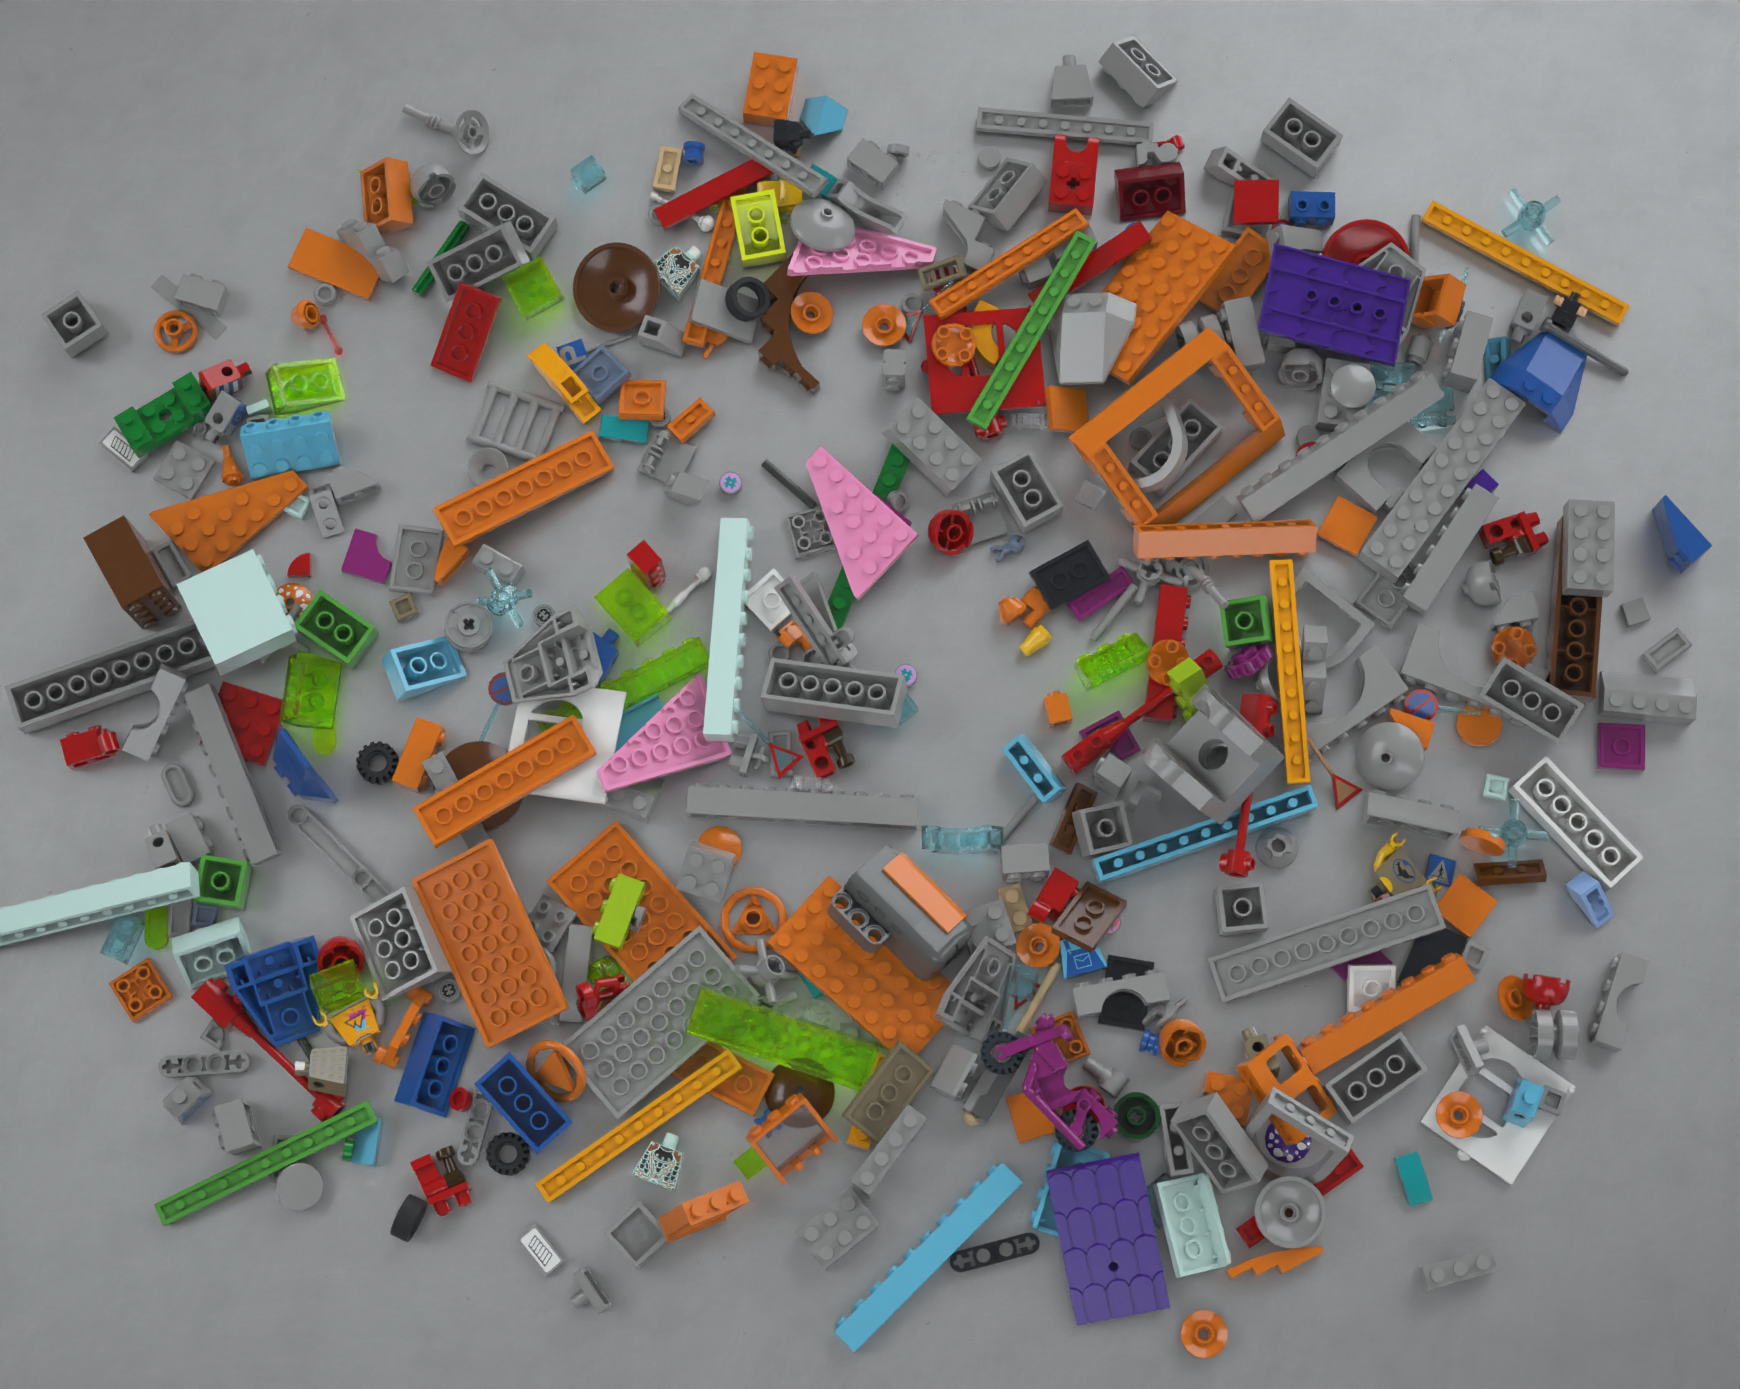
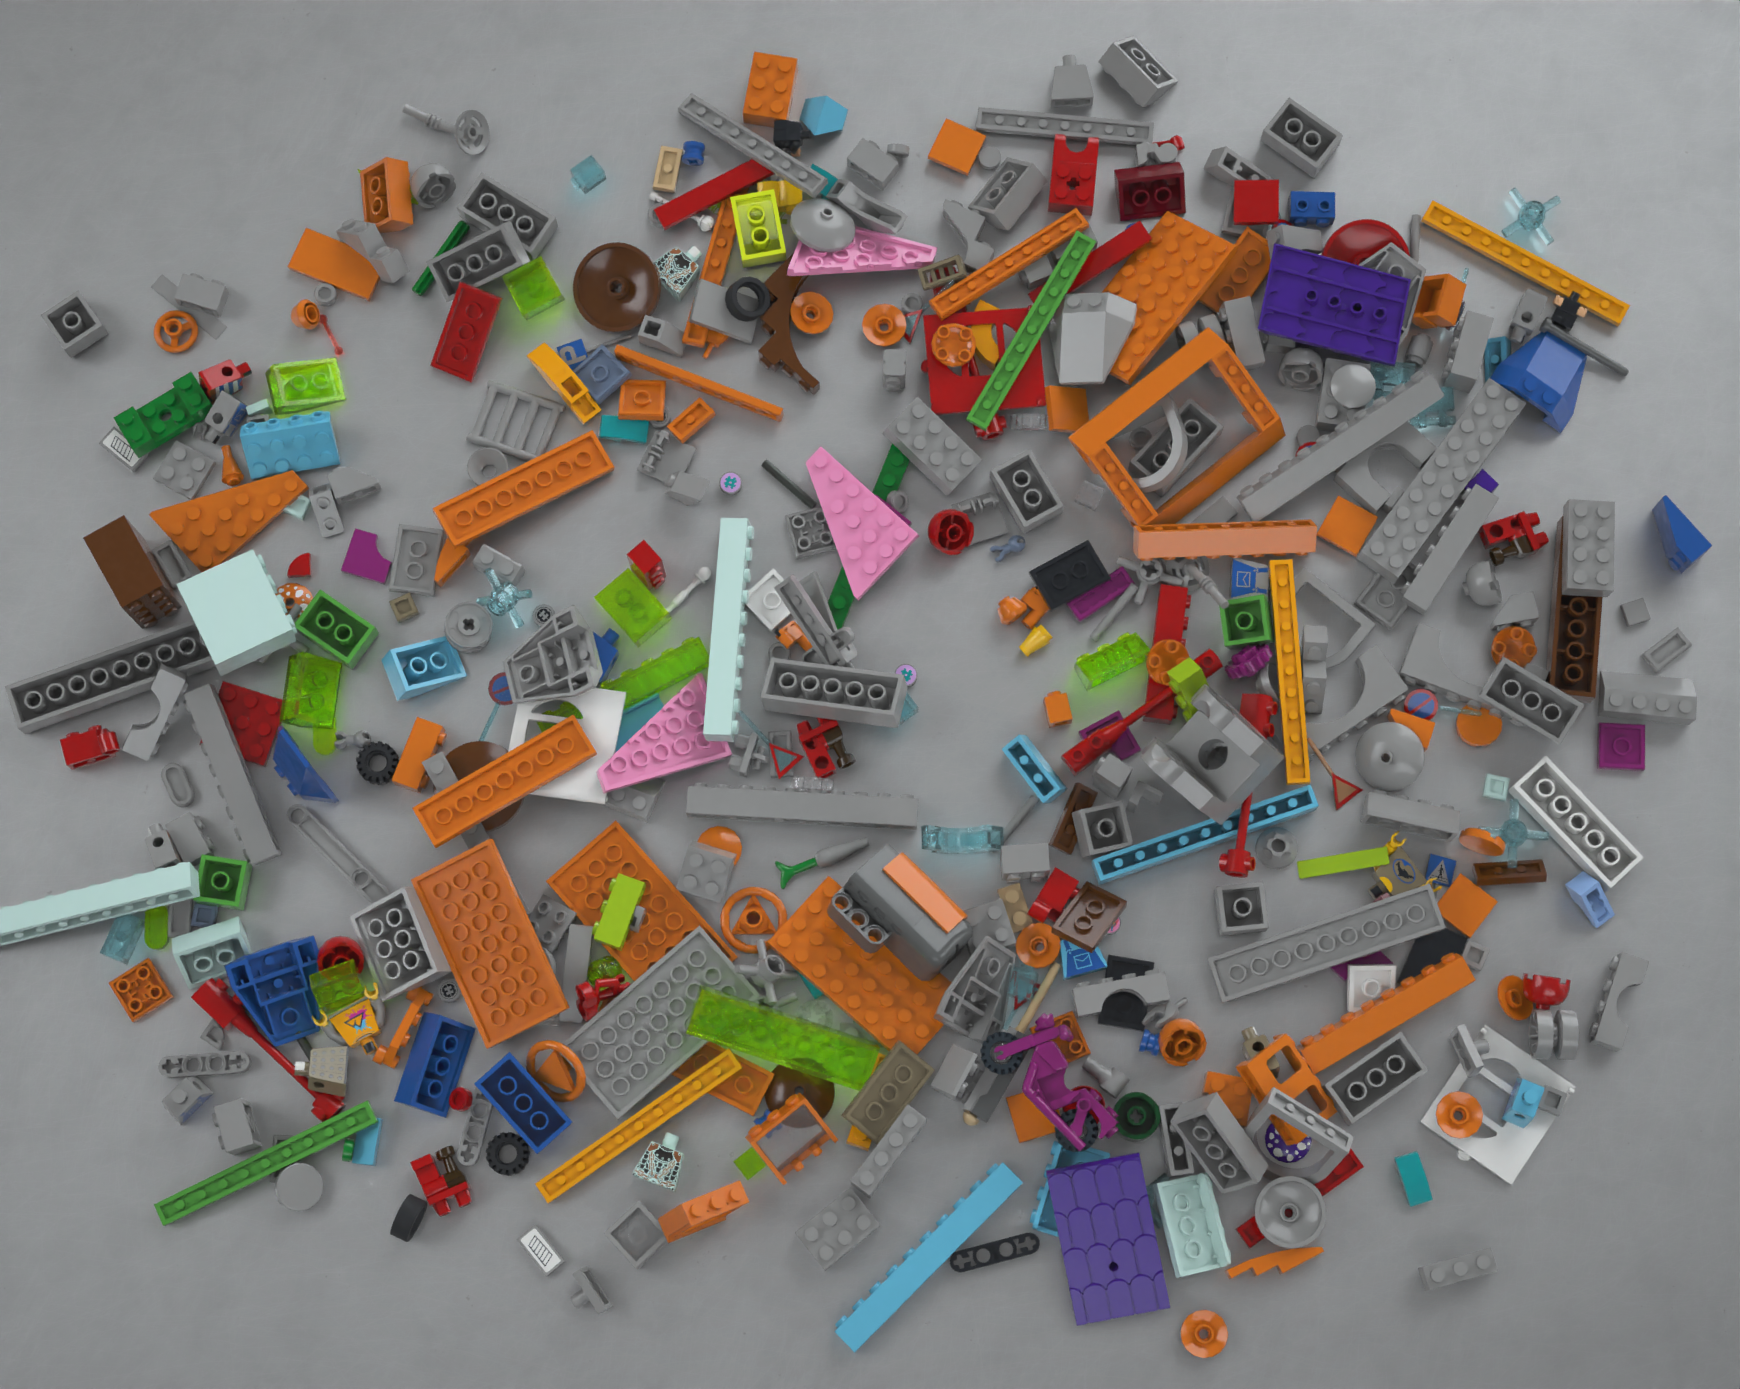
(359, 739): none -> light grey arm
(699, 383): none -> orange tile
(823, 859): none -> light grey piece
(956, 147): none -> orange tile
(1248, 579): none -> torso
(1343, 862): none -> lime sticker

